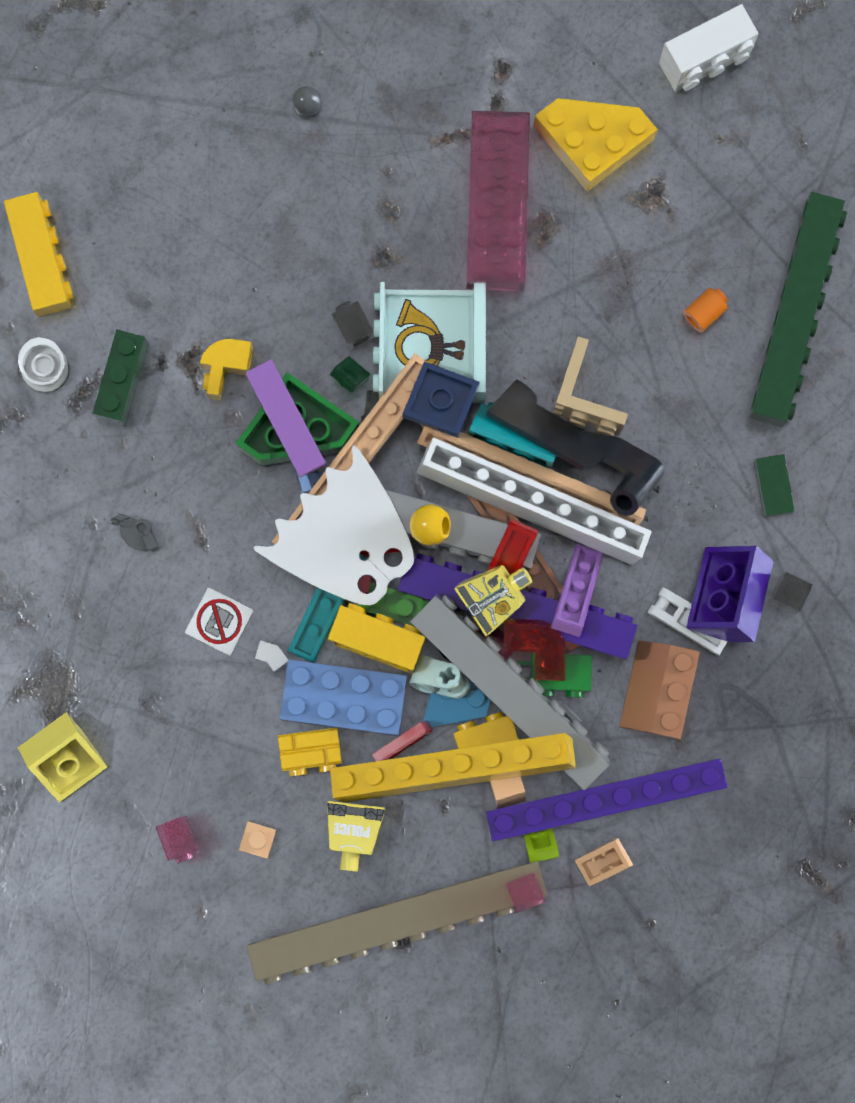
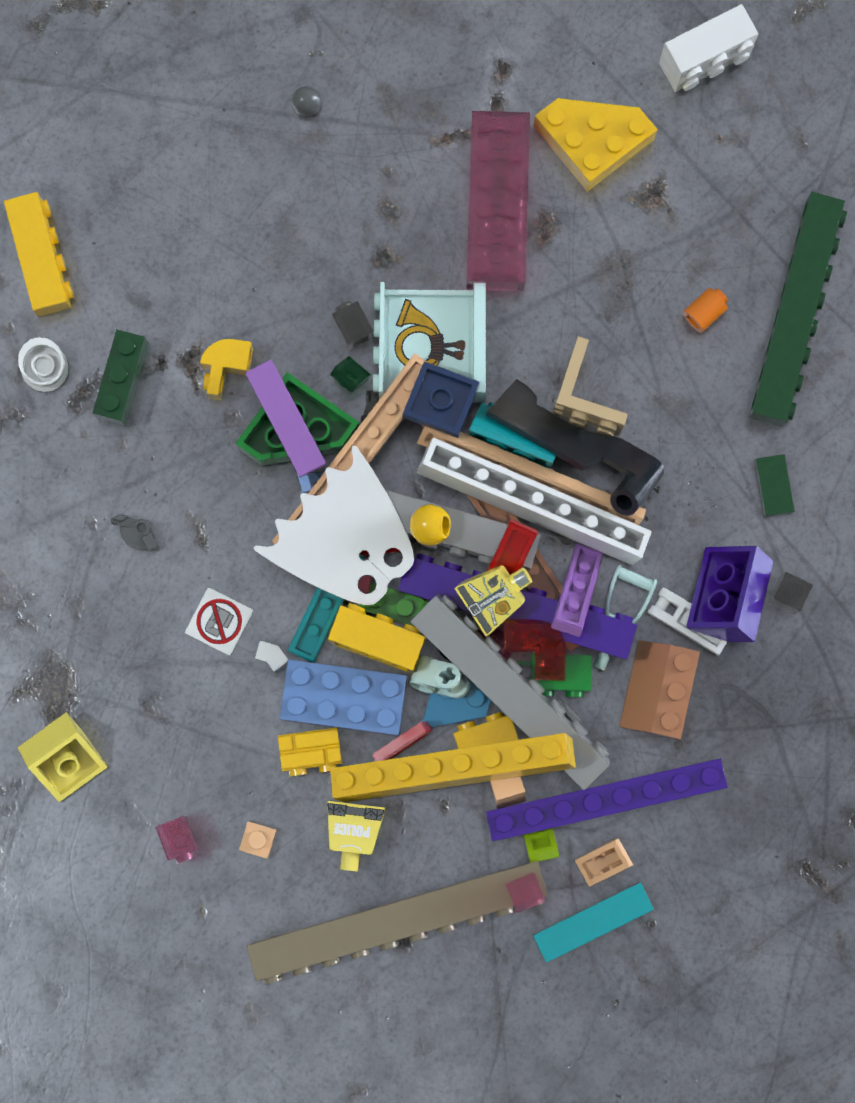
(593, 922): none -> teal tile
(637, 580): none -> light aqua piece

